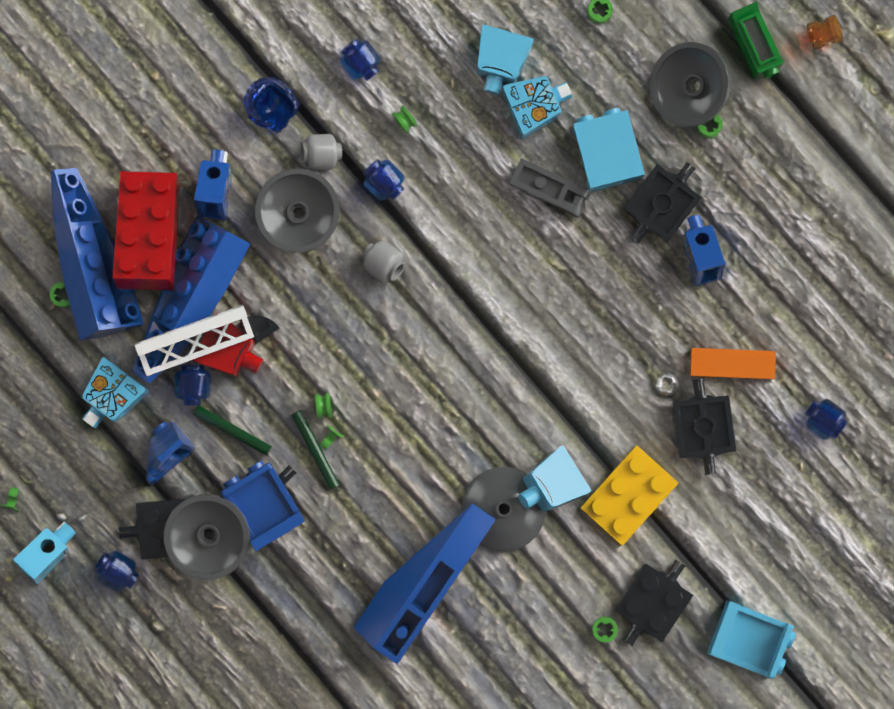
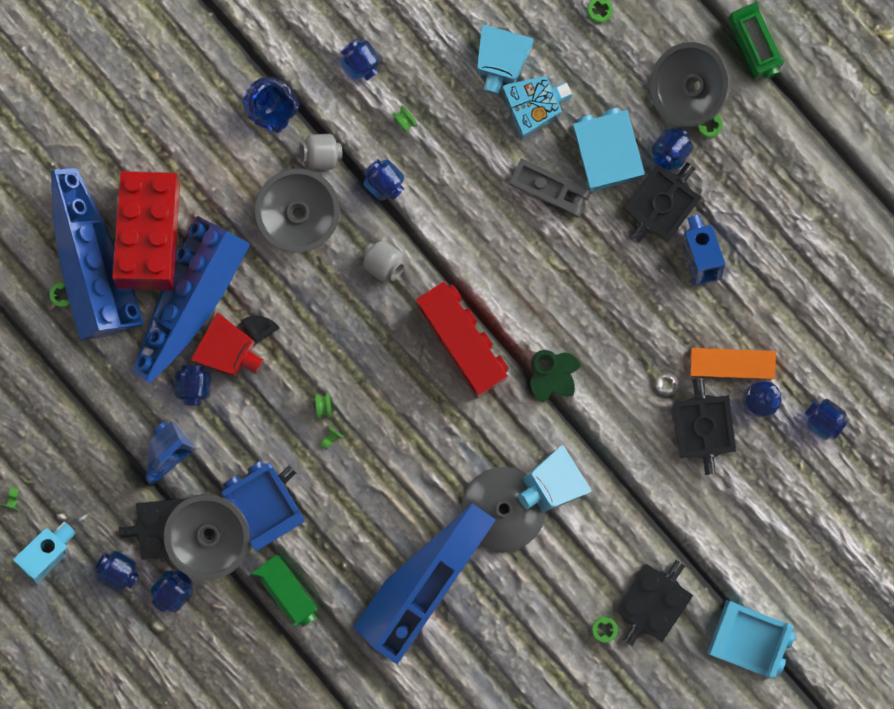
(111, 393): medium azure torso -> none
(171, 591): none -> clear blue head
(190, 330): white fence -> none
(214, 186): blue torso -> none
(232, 430): dark green bar -> none
(287, 591): none -> green window
(315, 449): dark green bar -> none
(461, 338): none -> red brick
(556, 377): none -> dark green plate
(629, 495): yellow plate -> none
(672, 148): none -> clear blue head
(753, 403): none -> clear blue head
(824, 32): clear orange wheel -> none

